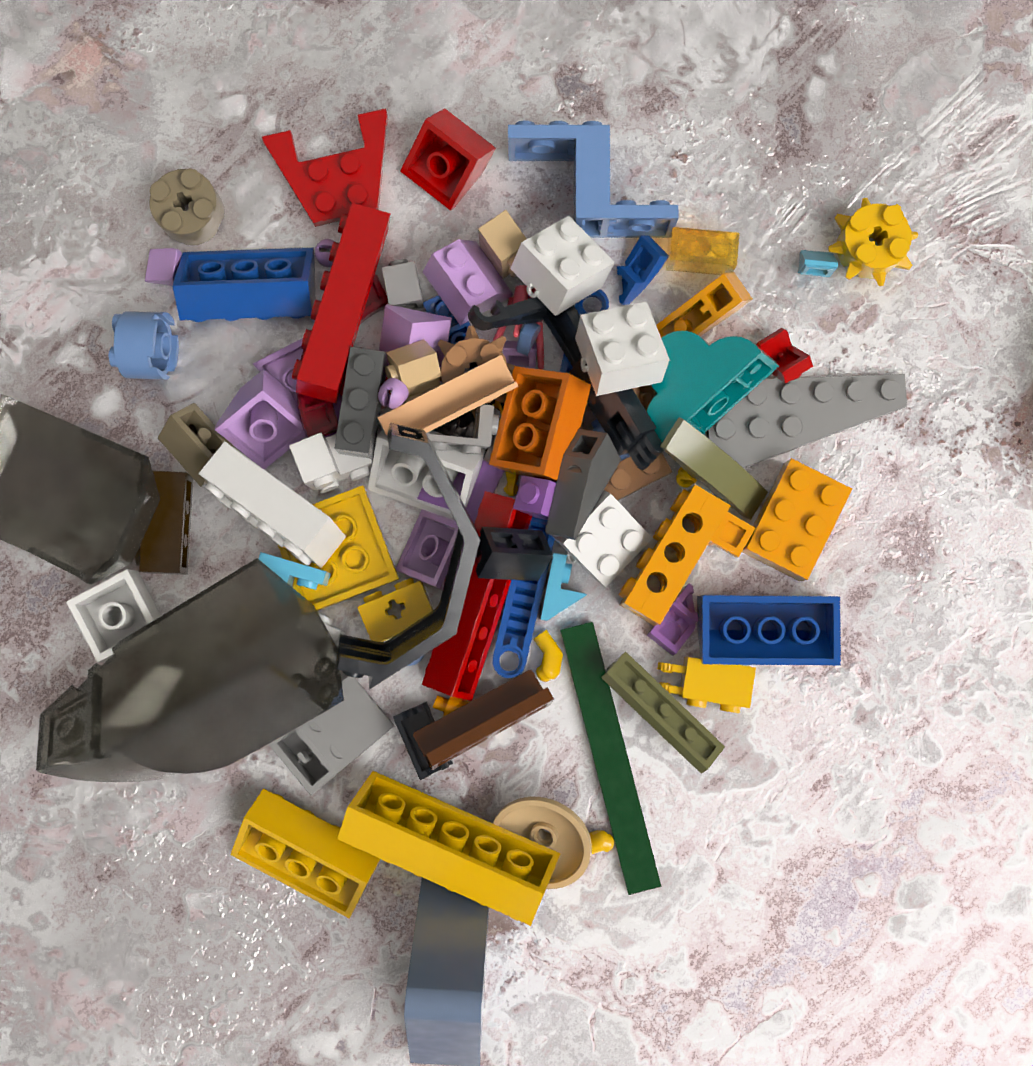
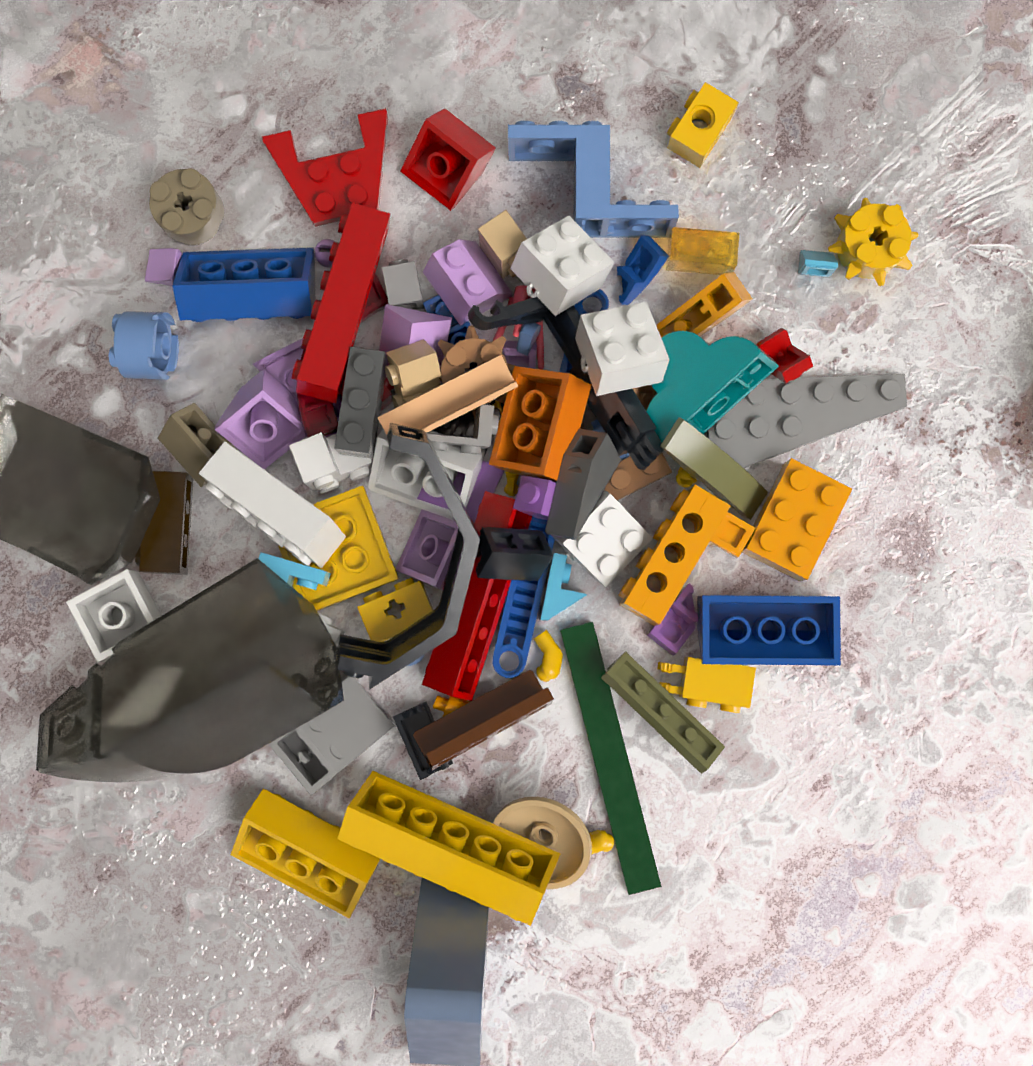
(398, 395): lavender hinge -> none
(713, 108): none -> yellow brick

